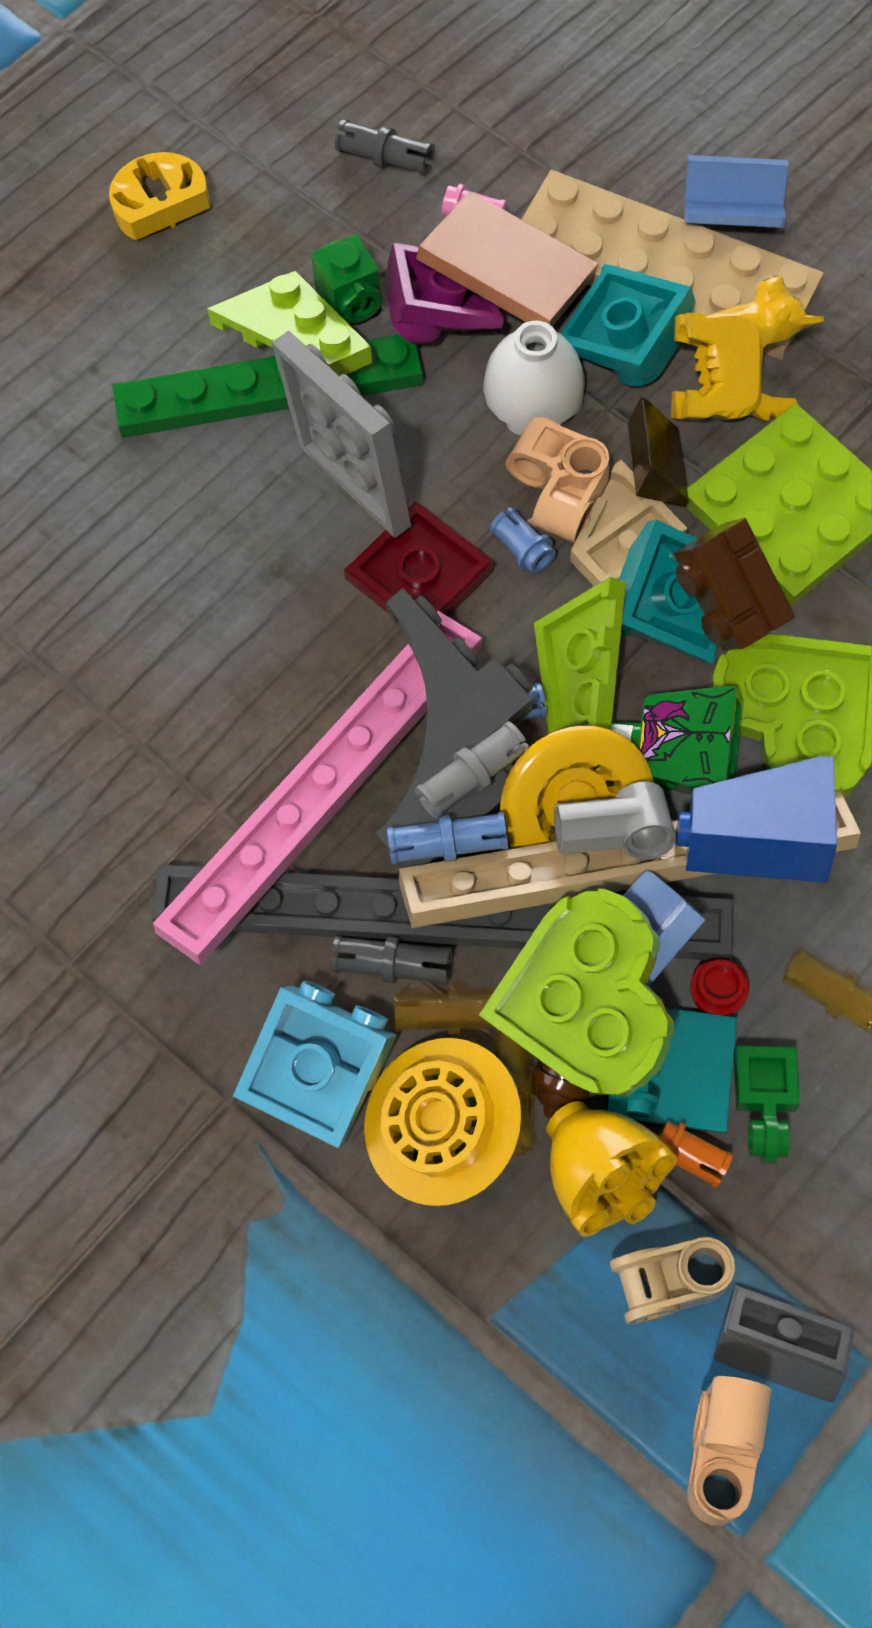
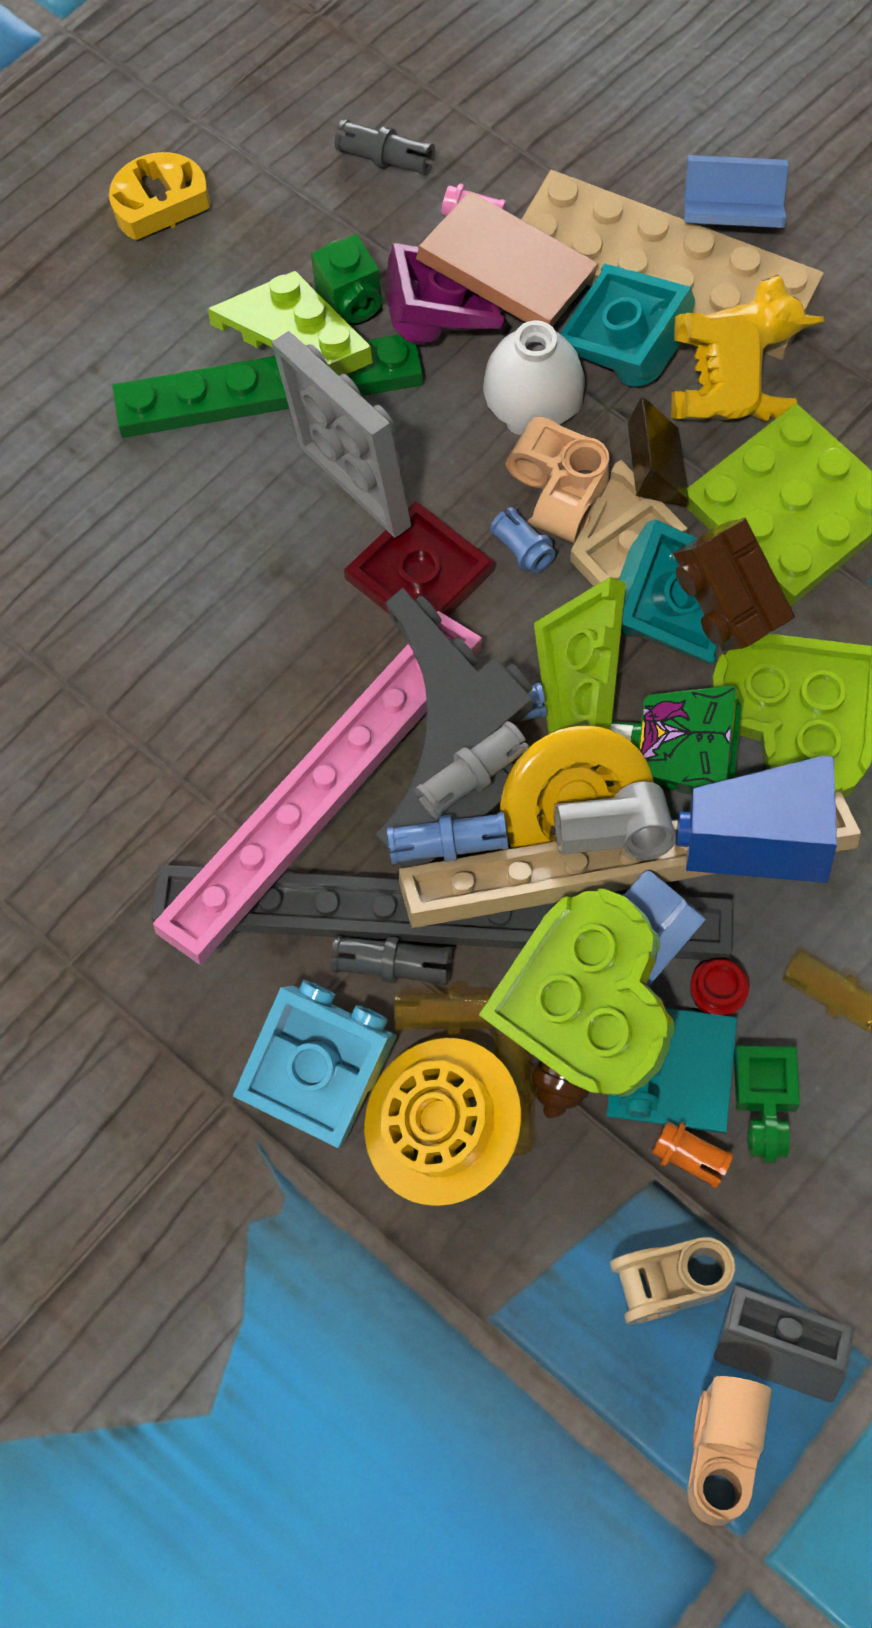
(605, 1166): yellow piece -> none

